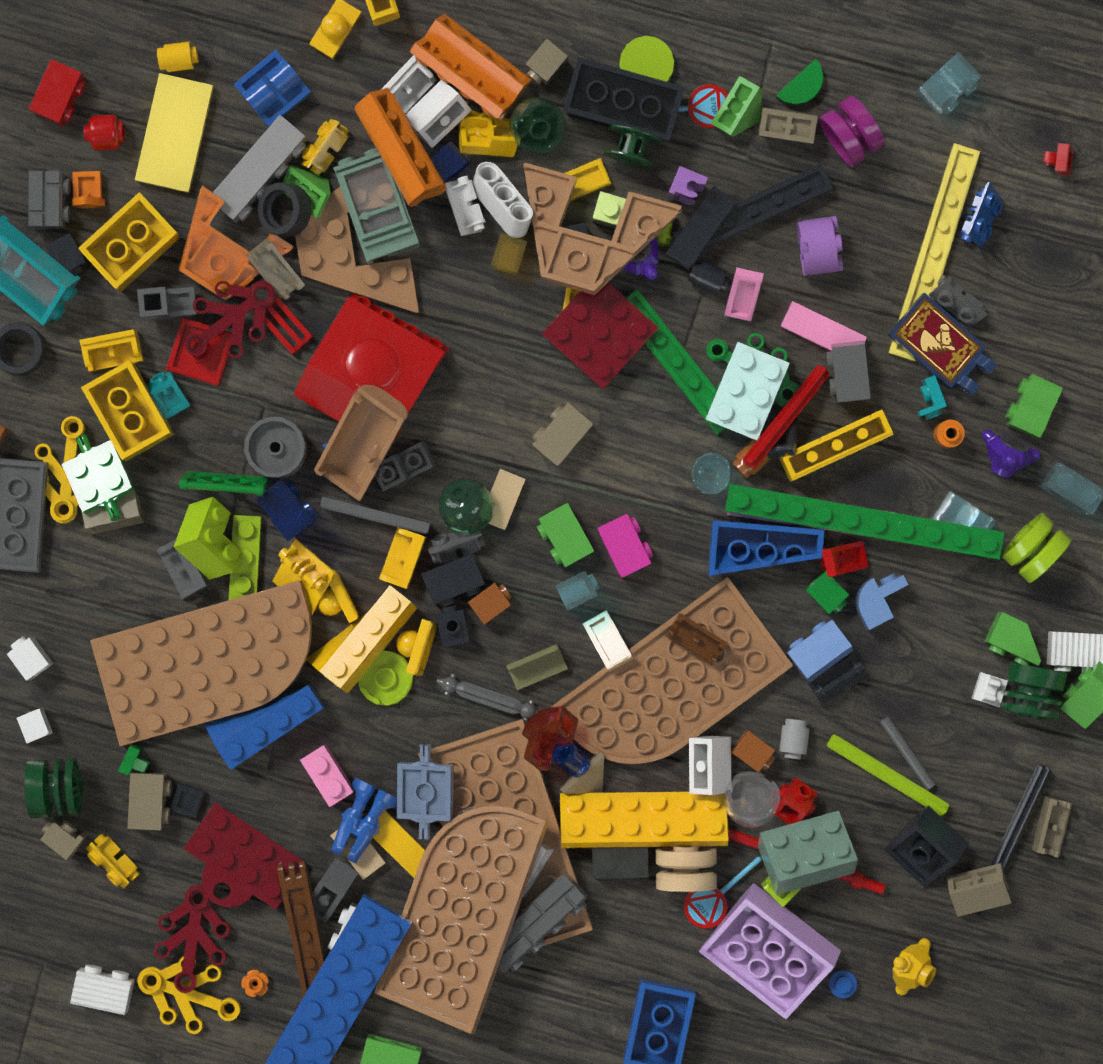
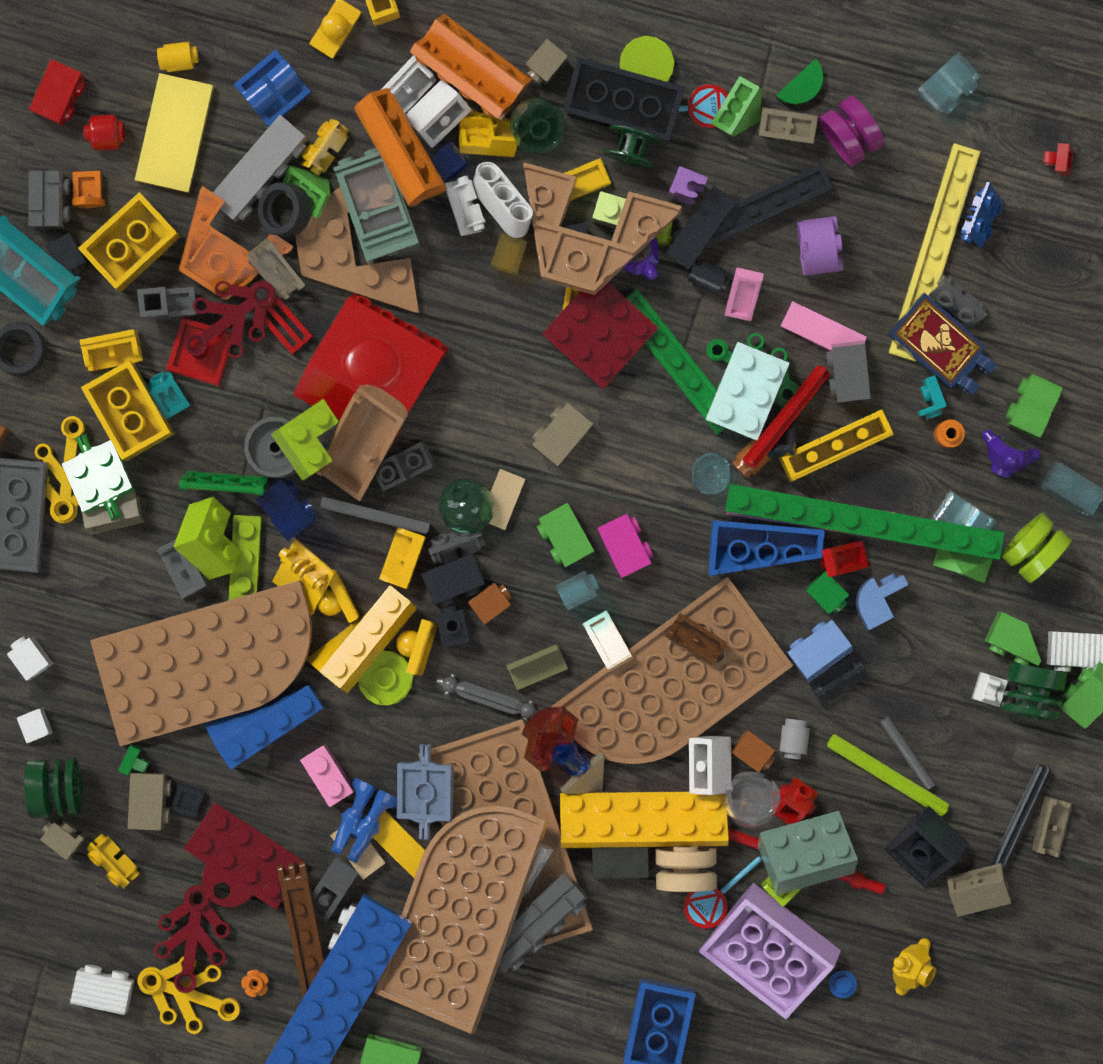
(300, 441): none -> lime brick
(963, 564): none -> bright green slope

